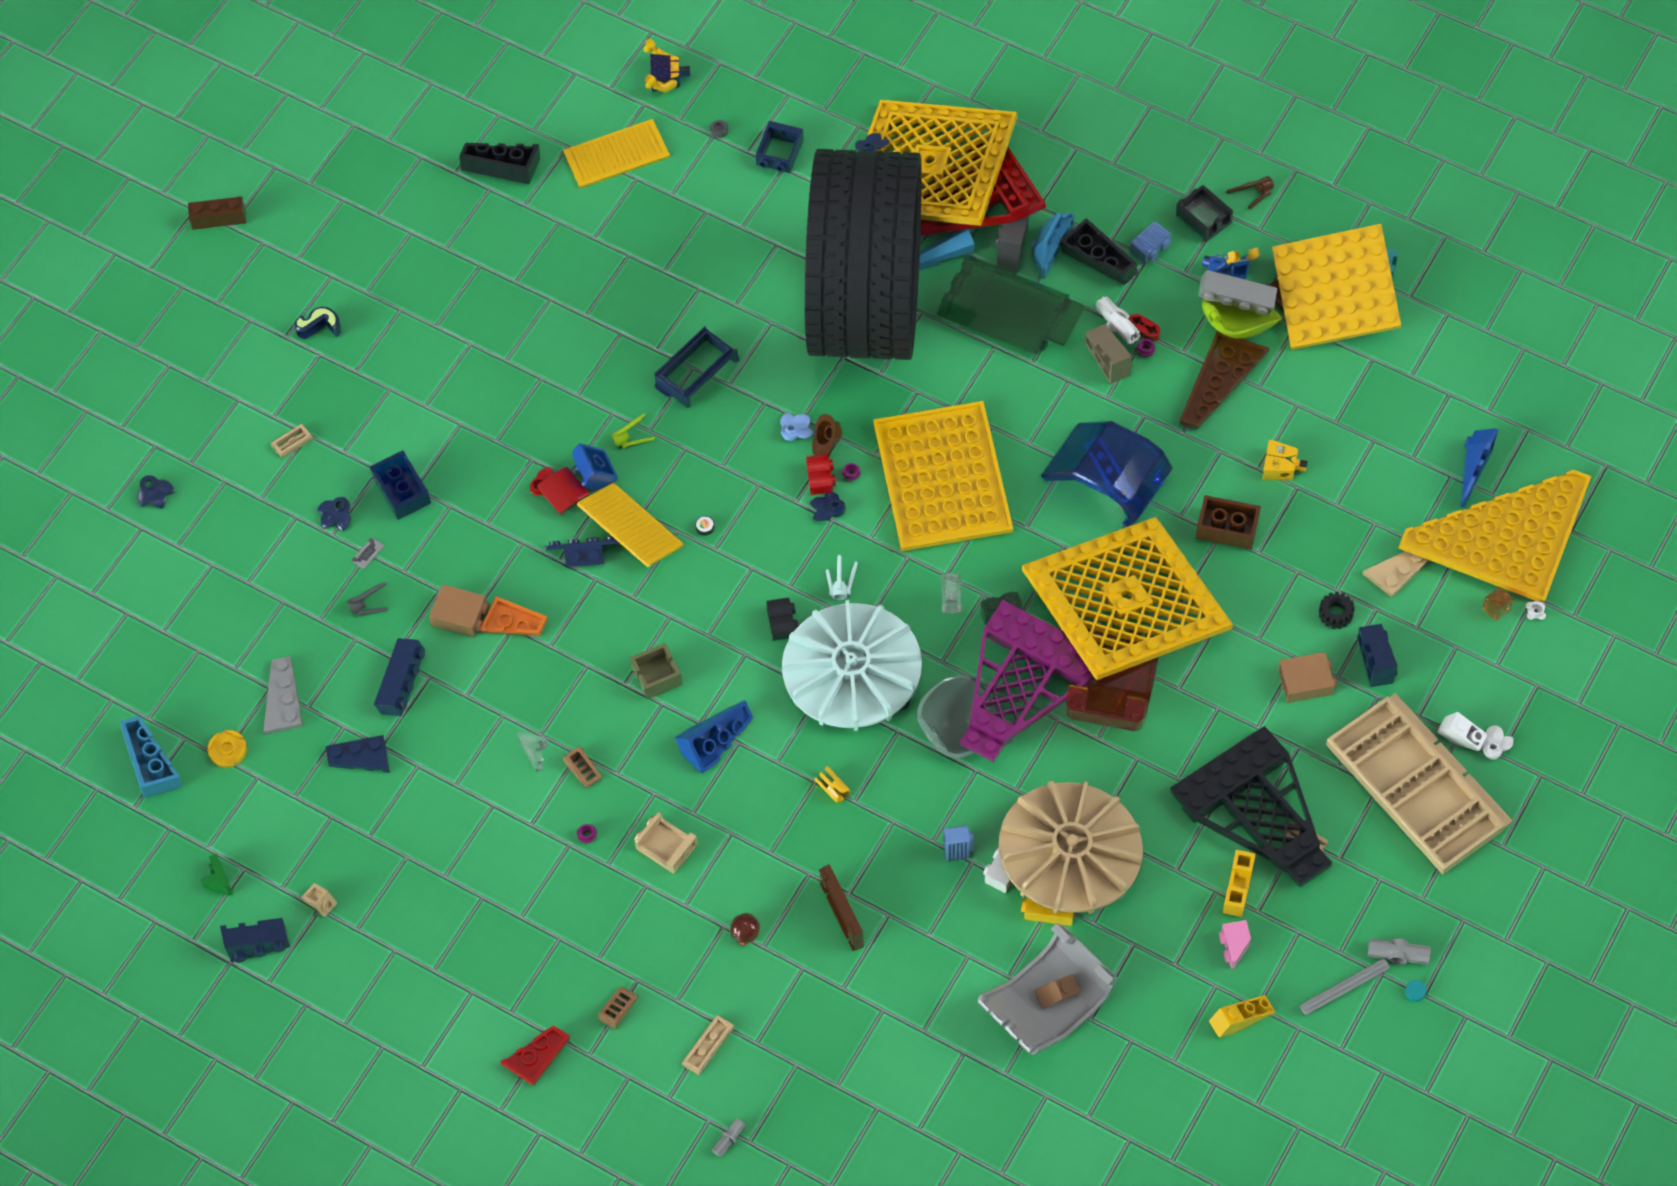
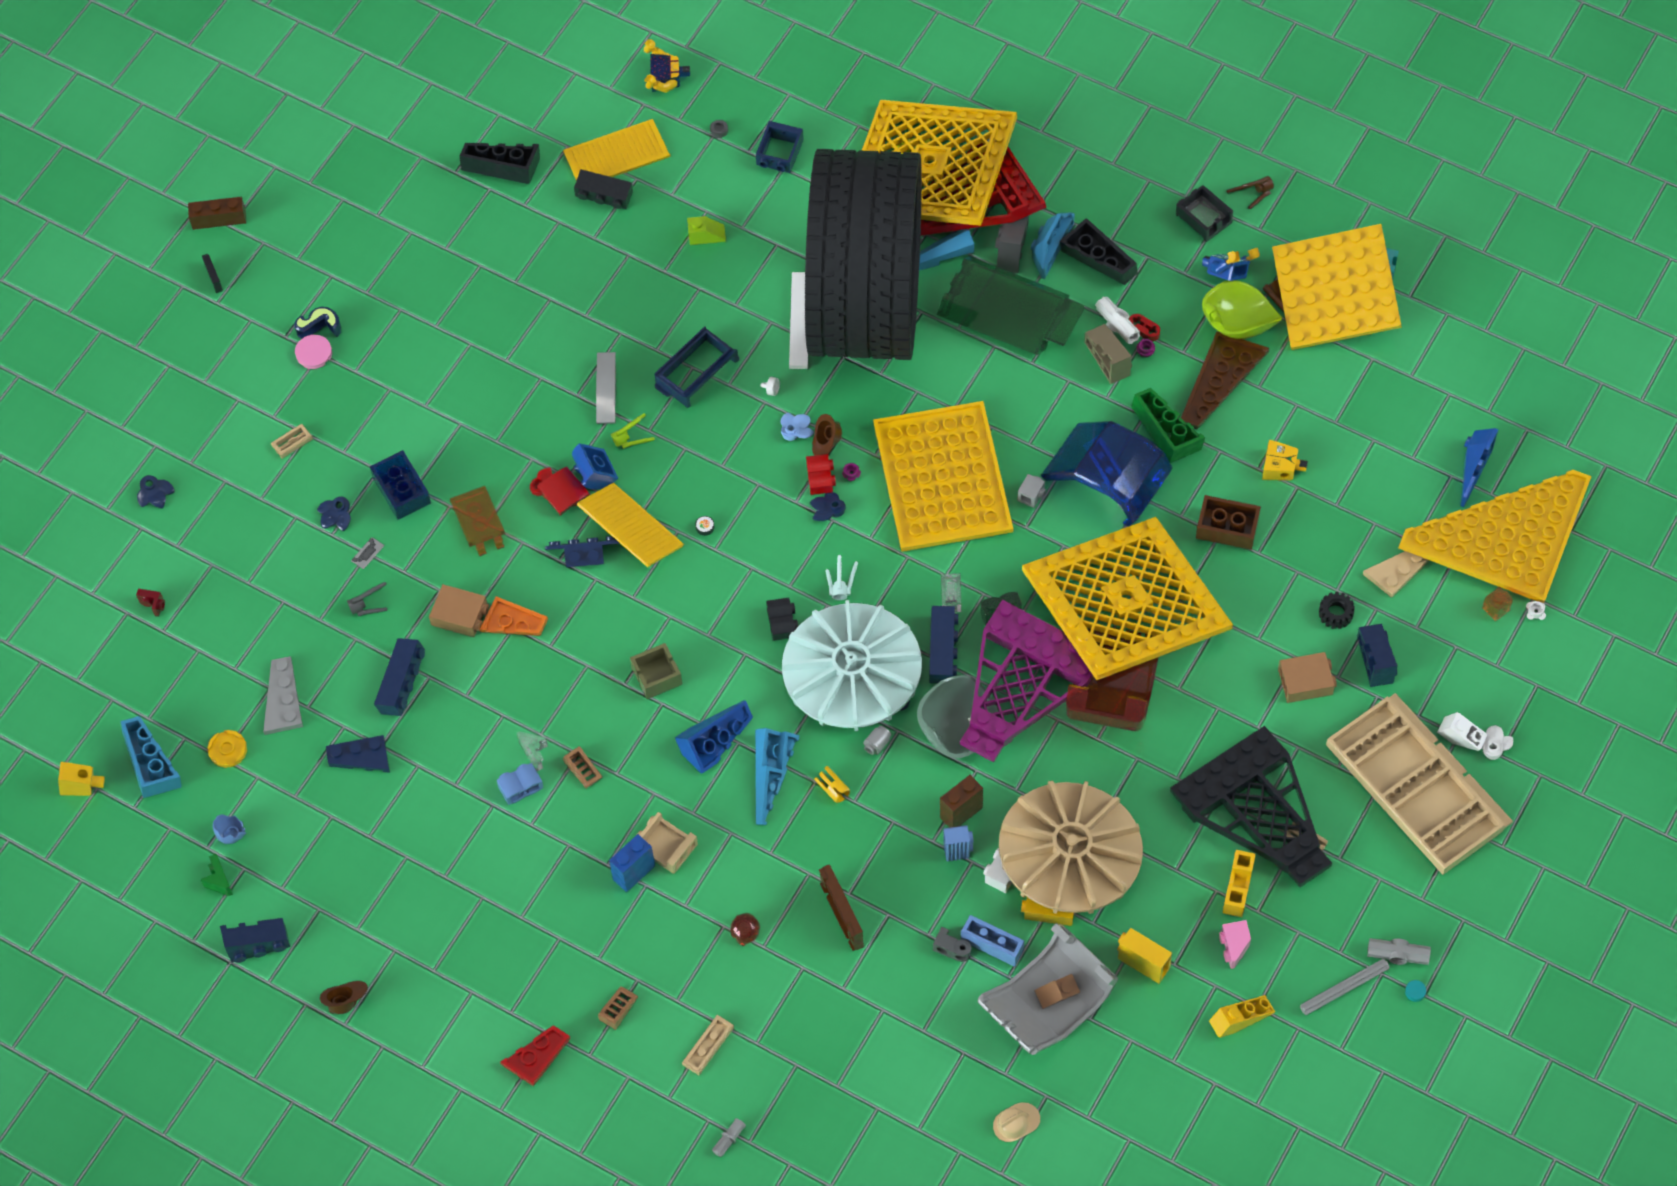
(78, 779): none -> yellow torso
(151, 598): none -> dark red bracket
(212, 273): none -> black tile
(228, 829): none -> medium blue hair
(313, 351): none -> bright pink tile
(319, 899): tan bracket -> none
(344, 997): none -> reddish brown piece
(478, 519): none -> clear orange tile
(519, 783): none -> medium blue brick
(584, 829): magenta plate -> none
(603, 189): none -> black brick
(606, 388): none -> light grey slope
(632, 863): none -> blue brick
(705, 230): none -> lime slope
(772, 386): none -> white tile
(772, 755): none -> dark azure wedge
(798, 352): none -> white tile
(872, 143): dark blue plate -> none
(877, 740): none -> light grey brick
(942, 643): none -> dark blue brick
(951, 947): none -> dark grey leg
(961, 802): none -> reddish brown brick
(992, 940): none -> medium blue brick
(1016, 1122): none -> tan piece
(1031, 490): none -> light grey brick
(1144, 955): none -> yellow brick
(1150, 242): medium blue brick -> none
(1166, 426): none -> green wedge
(1237, 292): light grey brick -> none

